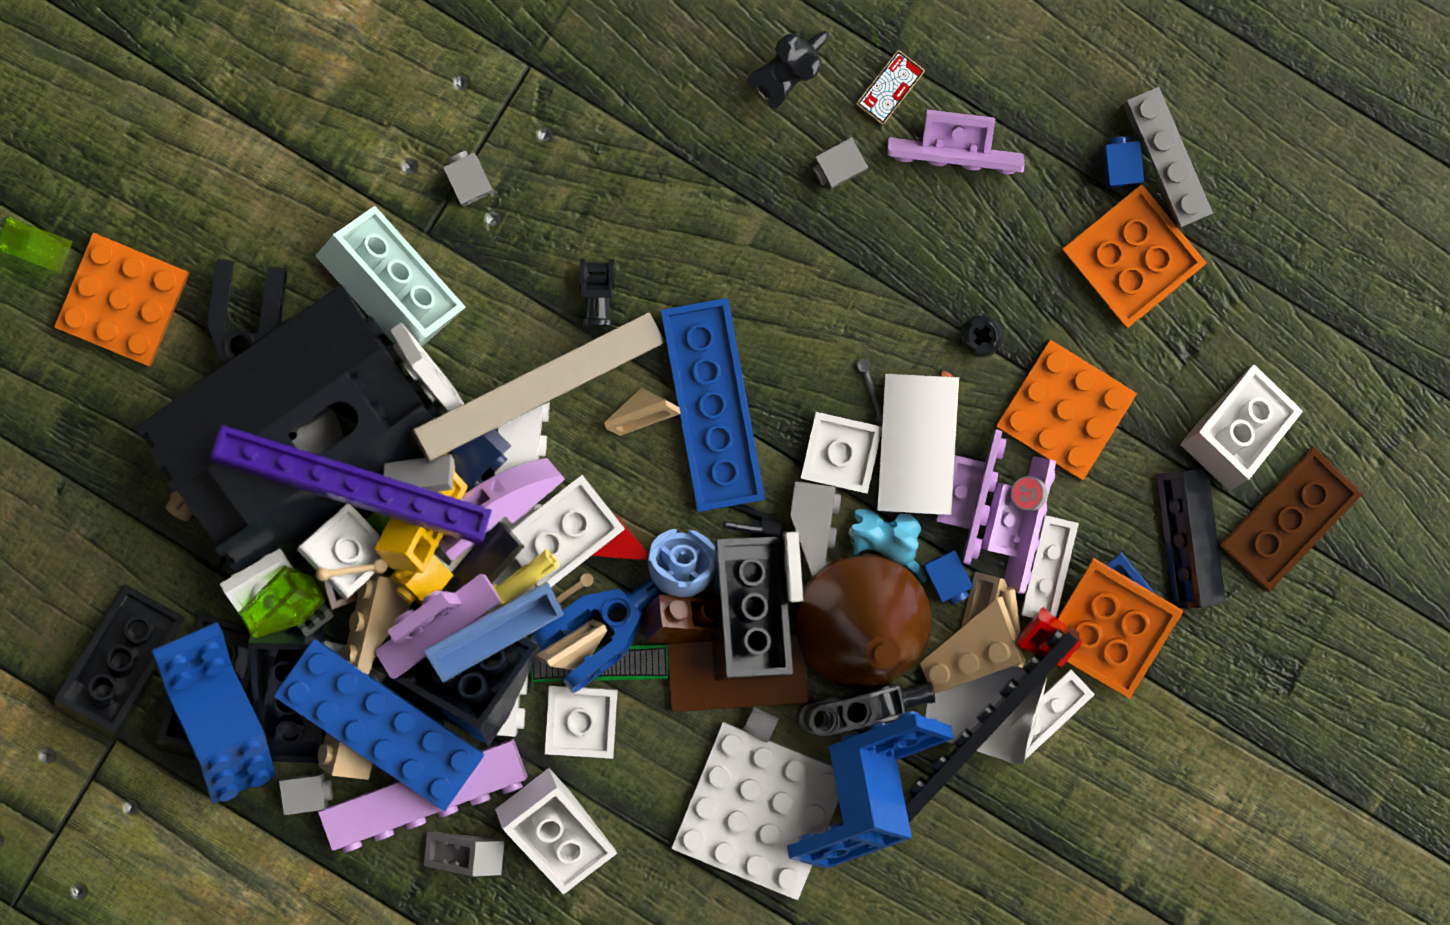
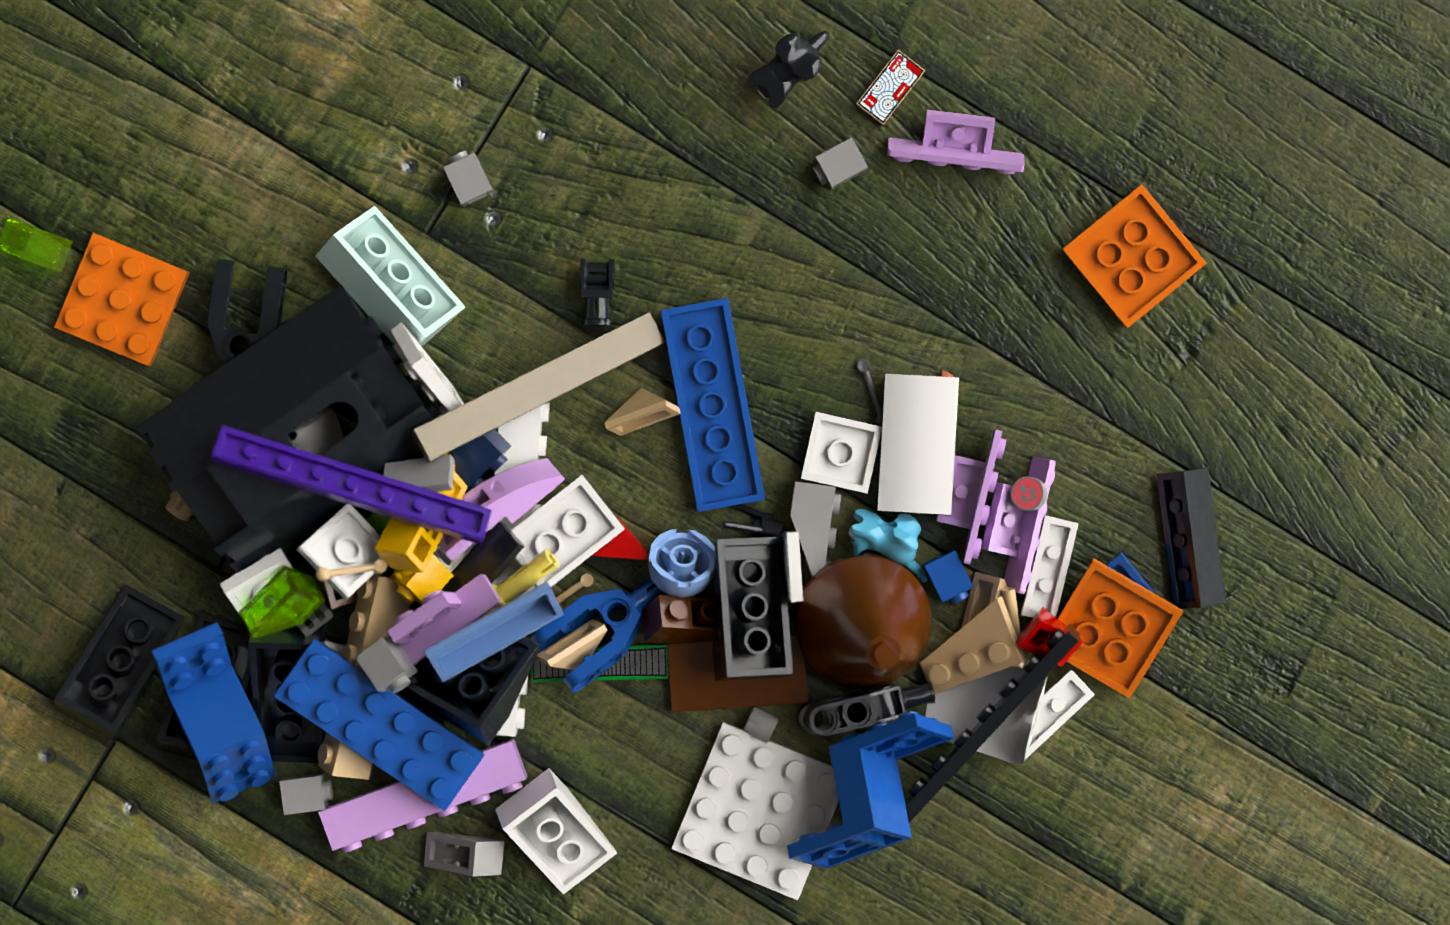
(387, 665): none -> light grey brick
(581, 722): white plate -> none
(984, 349): black piece -> none
(1066, 409): orange plate -> none
(1123, 162): blue brick -> none
(1171, 162): light grey arch -> none
(1241, 428): white slope -> none
(1290, 519): reddish brown tile -> none

